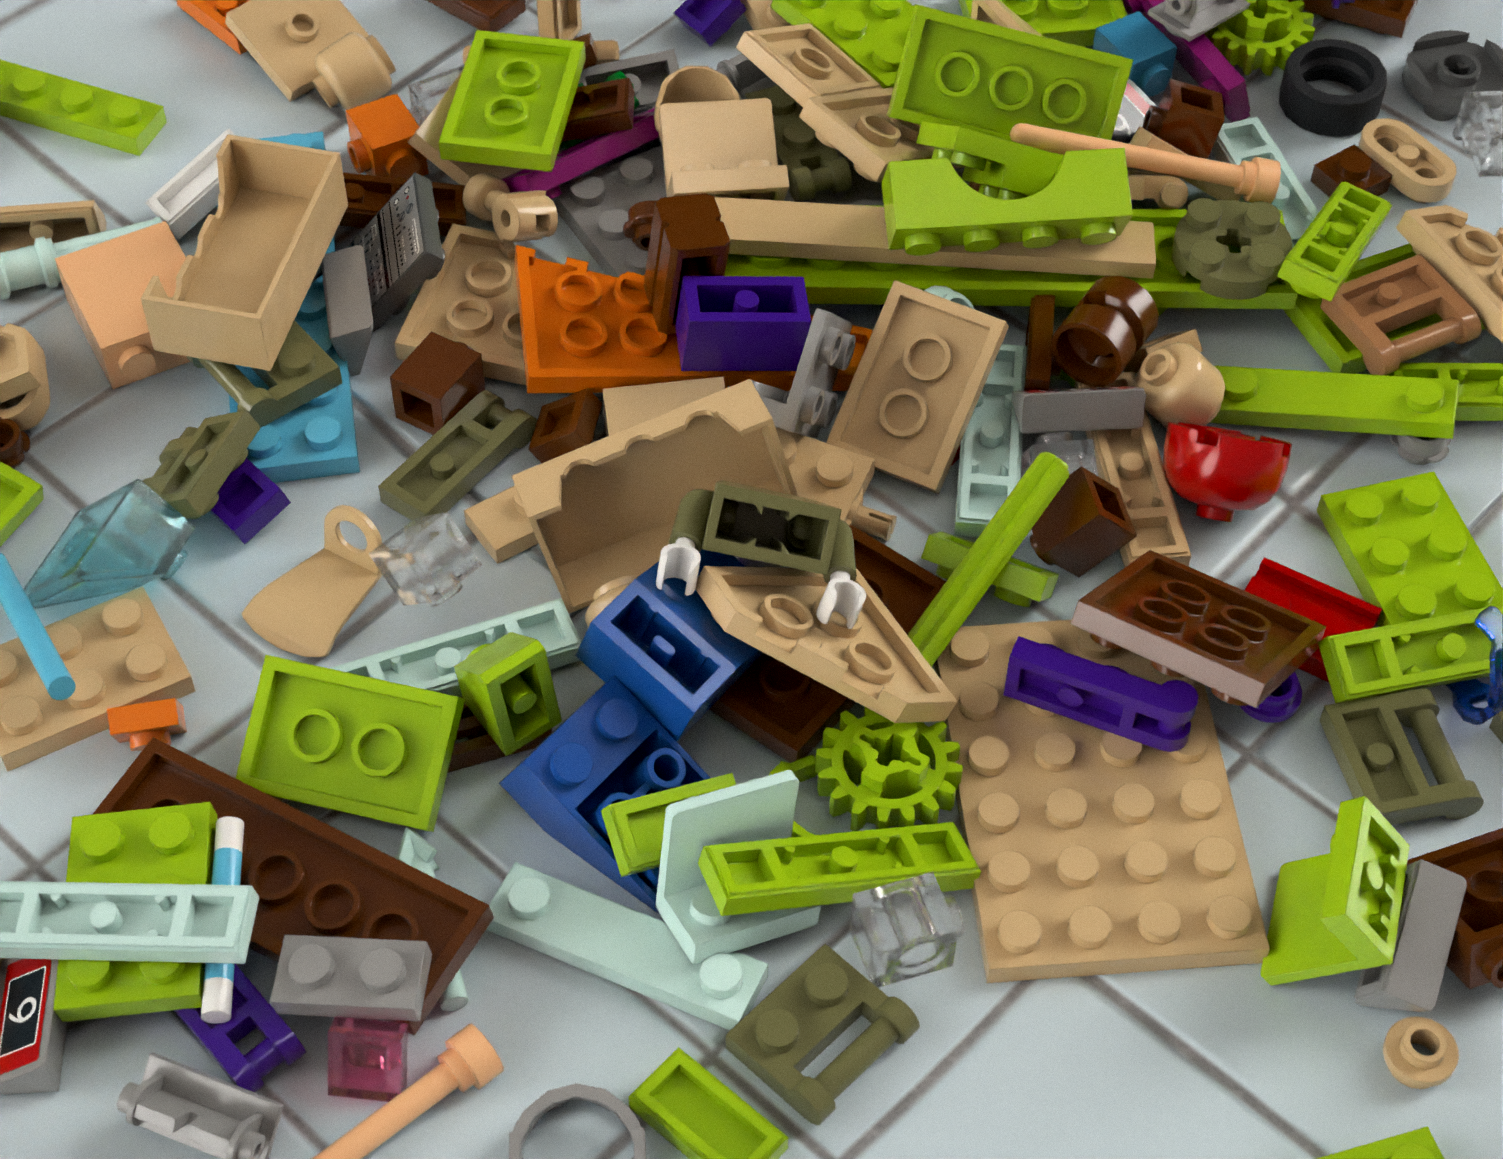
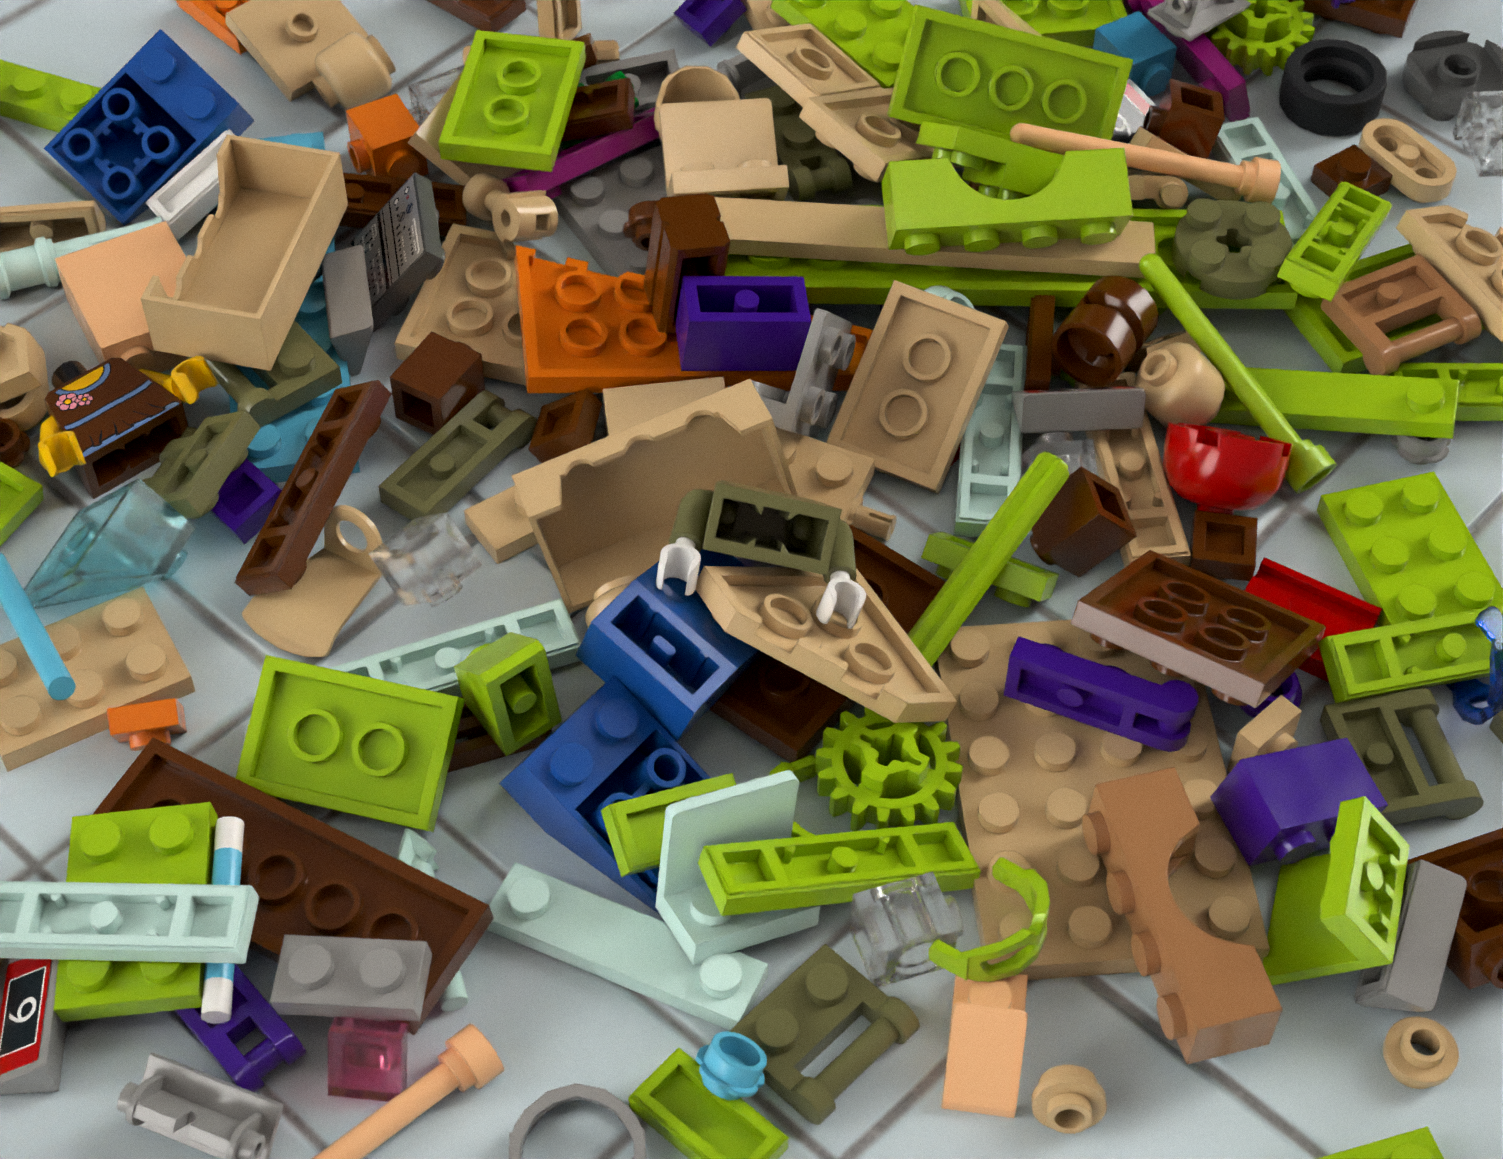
(116, 418): none -> torso
(145, 127): none -> blue slope
(313, 489): none -> reddish brown plate
(732, 1066): none -> medium azure plate
(973, 962): none -> lime helmet
(985, 1046): none -> light nougat slope
(1068, 1099): none -> tan plate
(1208, 988): none -> medium nougat arch
(1223, 545): none -> reddish brown plate
(1267, 732): none -> tan plate
(1291, 798): none -> dark purple brick
(1307, 462): none -> lime piece

